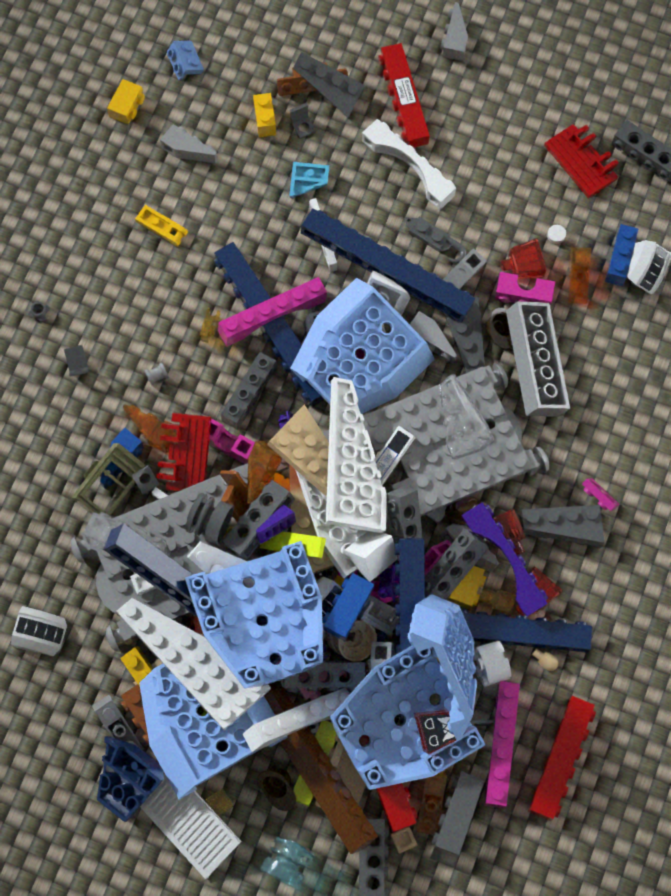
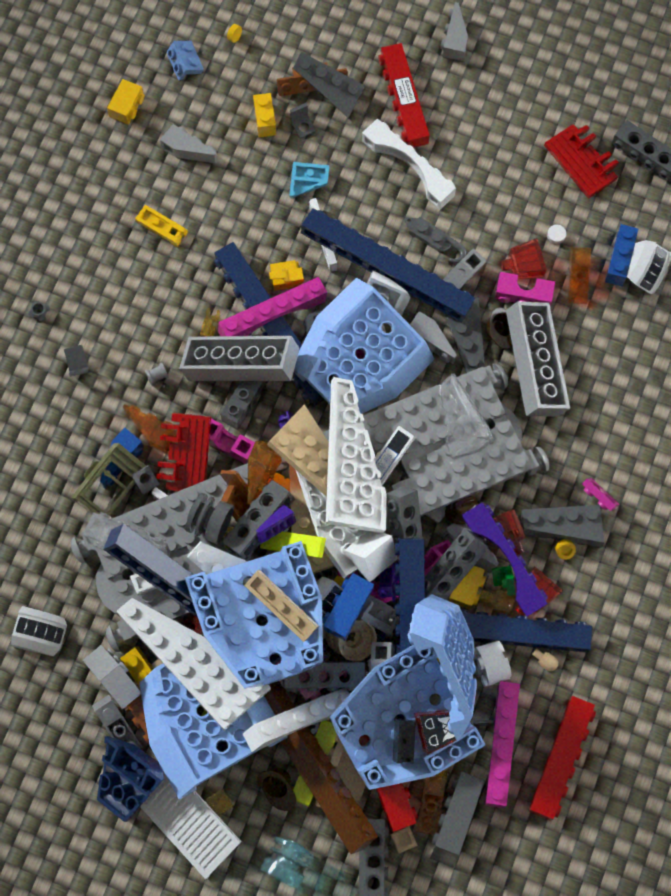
(112, 675): none -> light grey wedge
(234, 33): none -> yellow tile
(239, 358): none -> light grey brick
(281, 605): none -> tan plate
(286, 275): none -> yellow piece
(404, 741): none -> black hinge
(504, 577): none -> green bracket
(565, 549): none -> yellow tile

